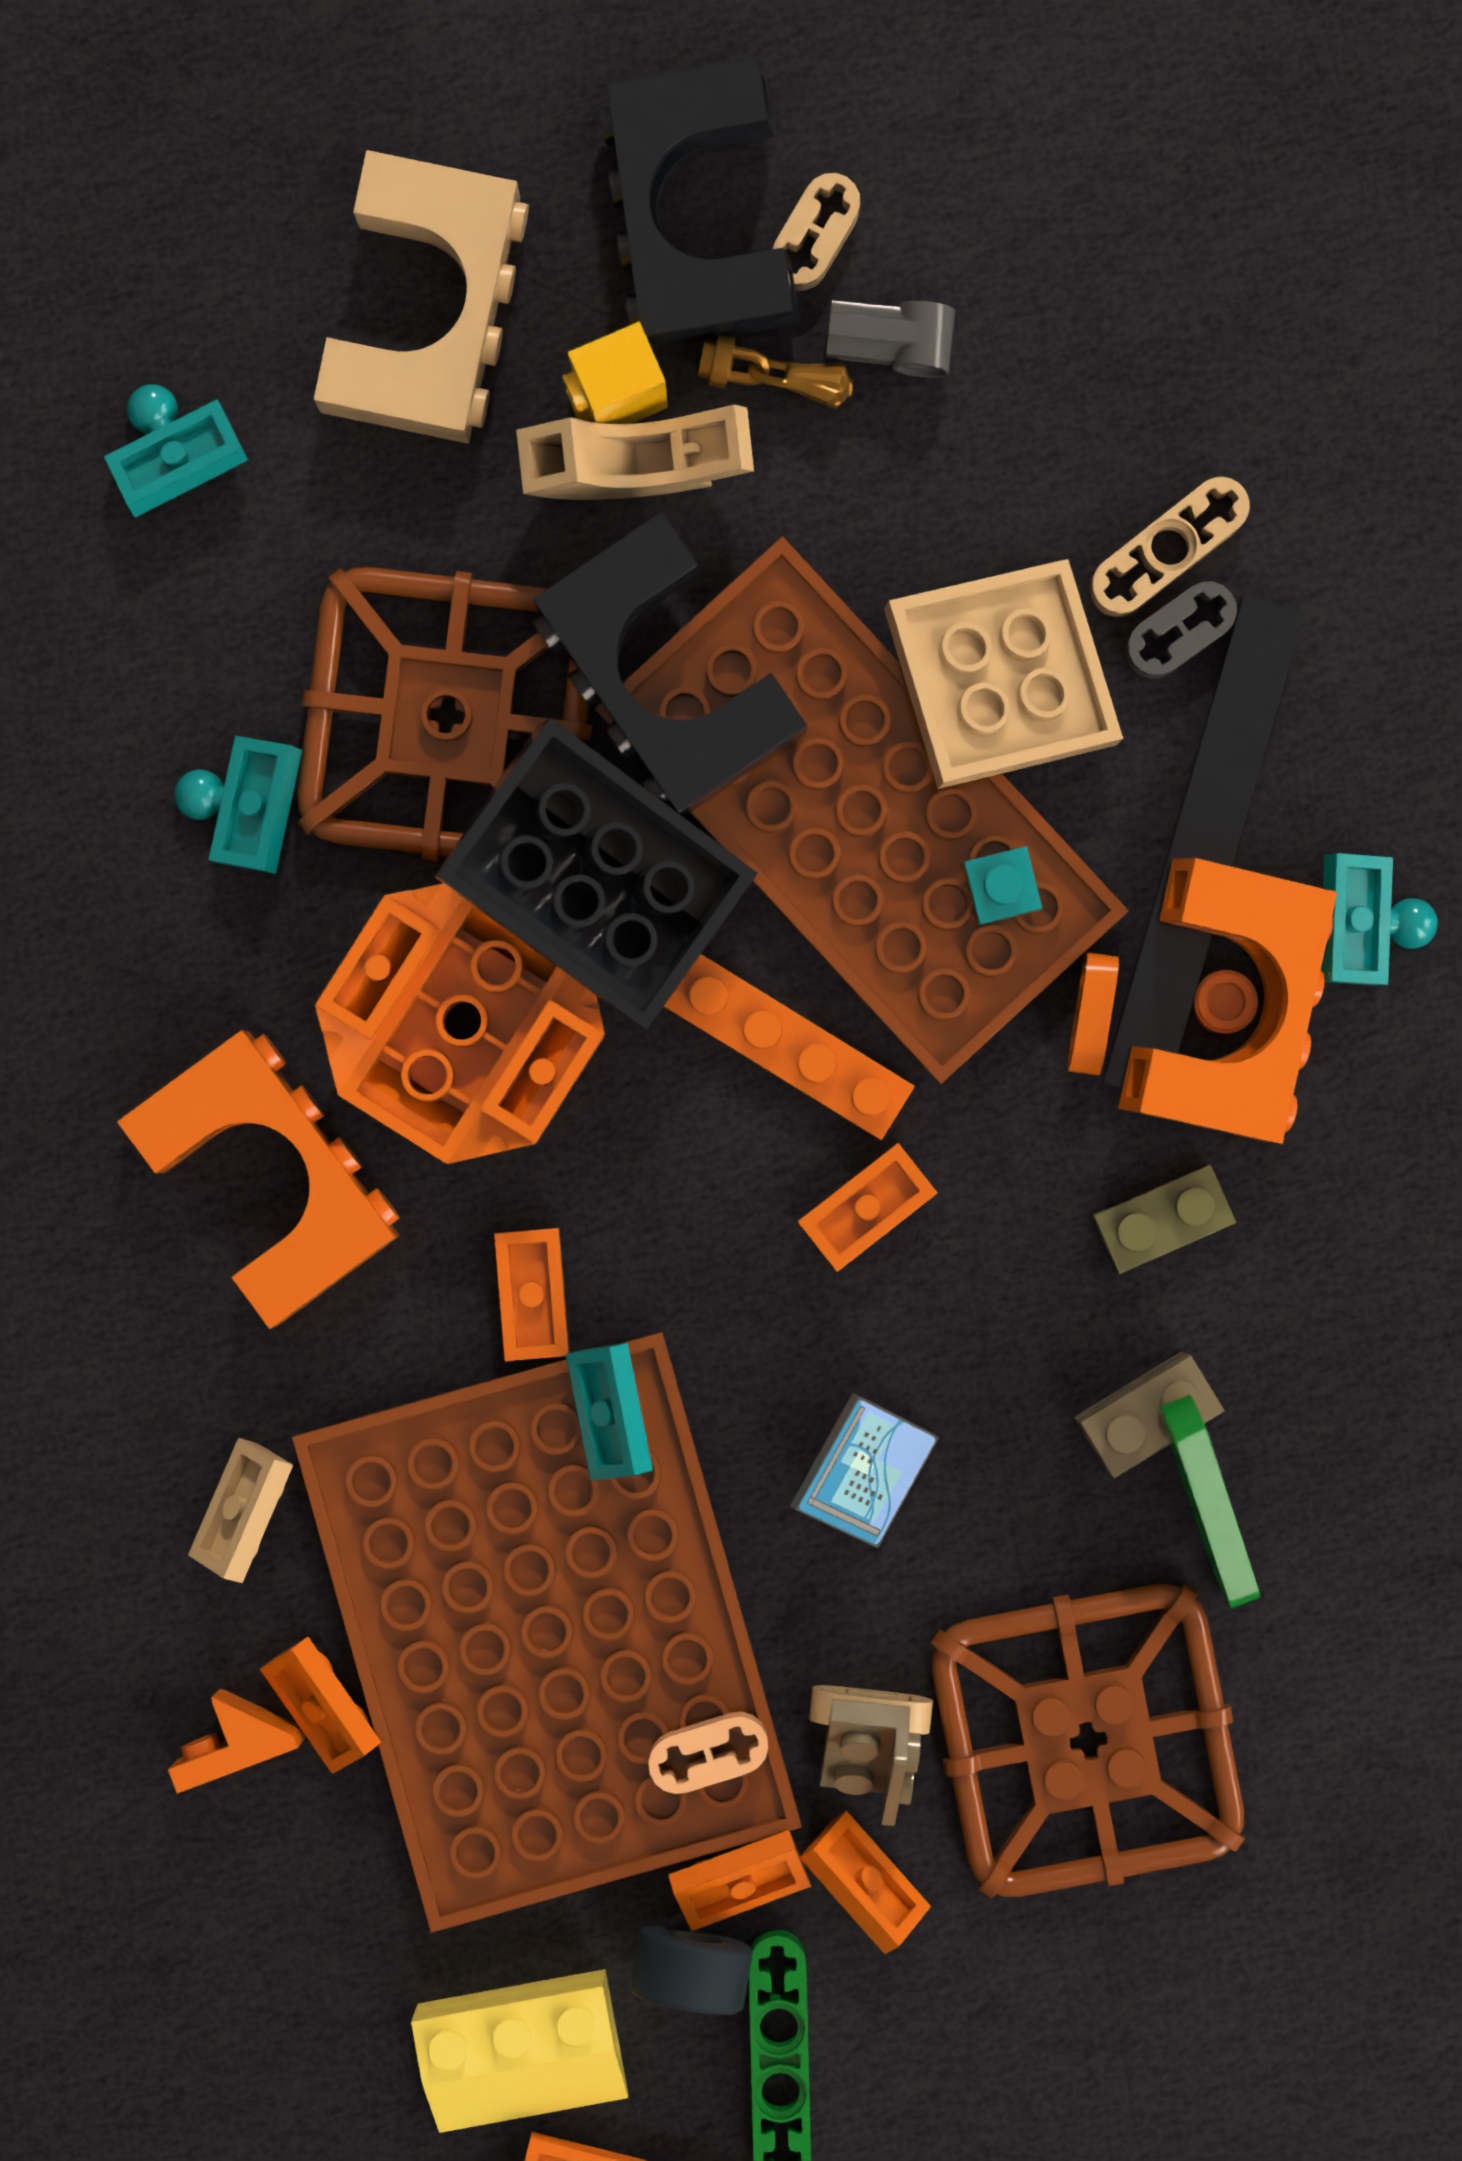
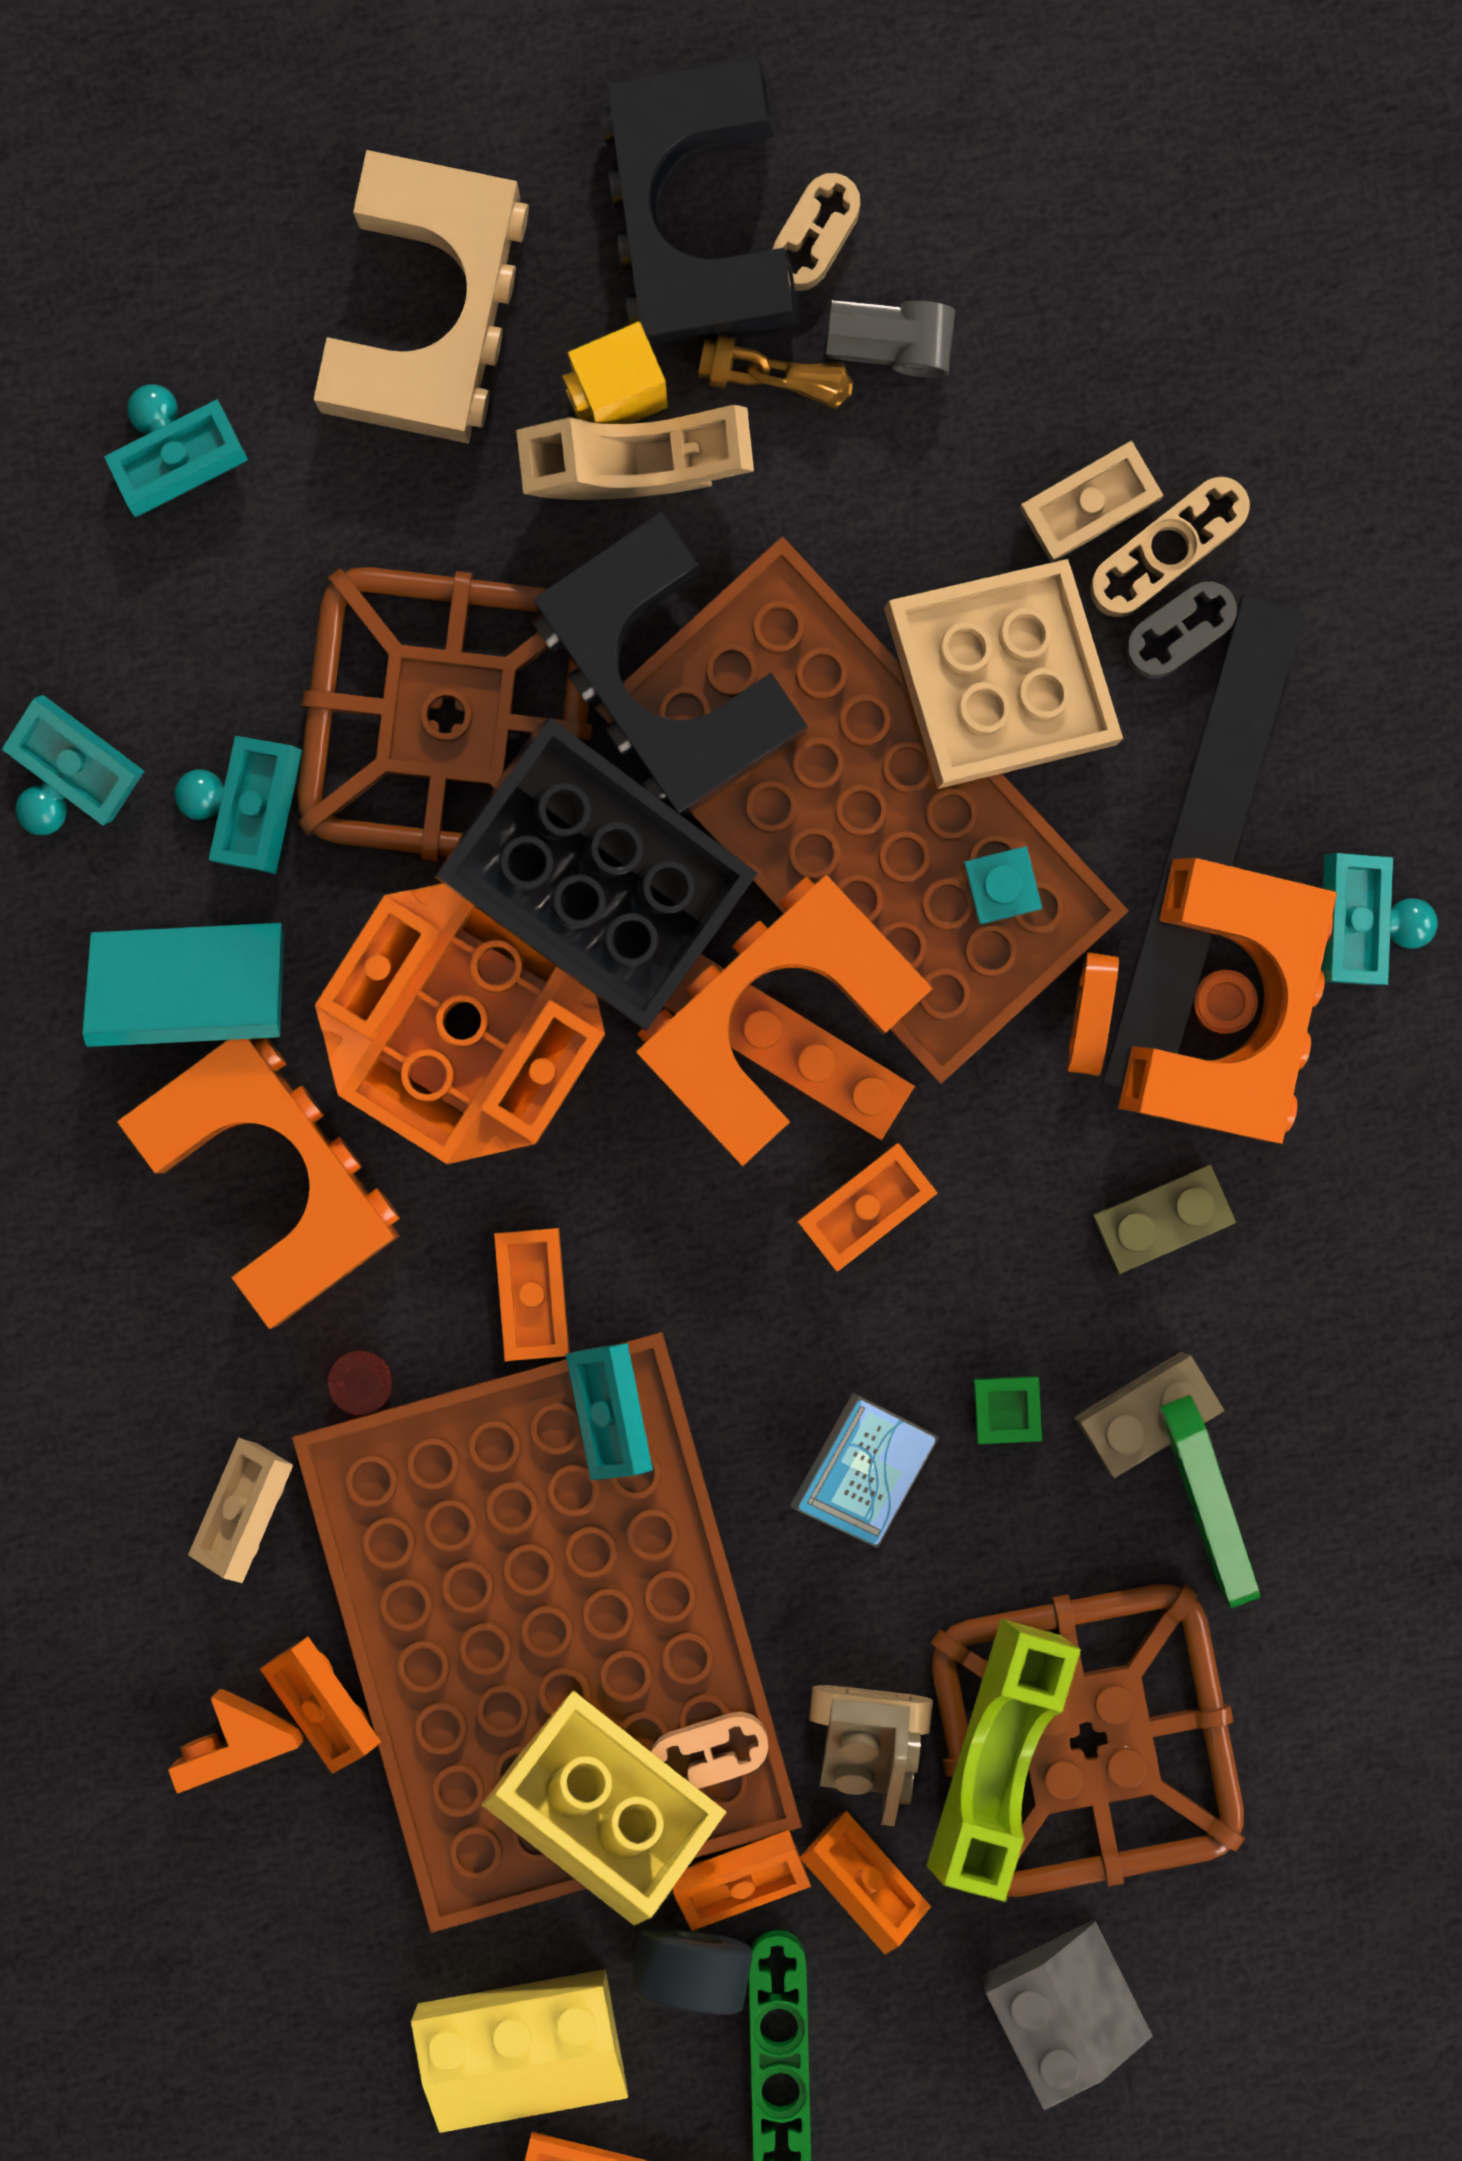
(72, 766): none -> teal plate
(184, 985): none -> teal tile
(360, 1382): none -> clear red plate
(604, 1809): none -> light yellow slope
(815, 934): none -> orange arch
(982, 1814): none -> lime arch
(1007, 1410): none -> green plate
(1067, 2013): none -> flat silver slope
(1091, 501): none -> tan plate

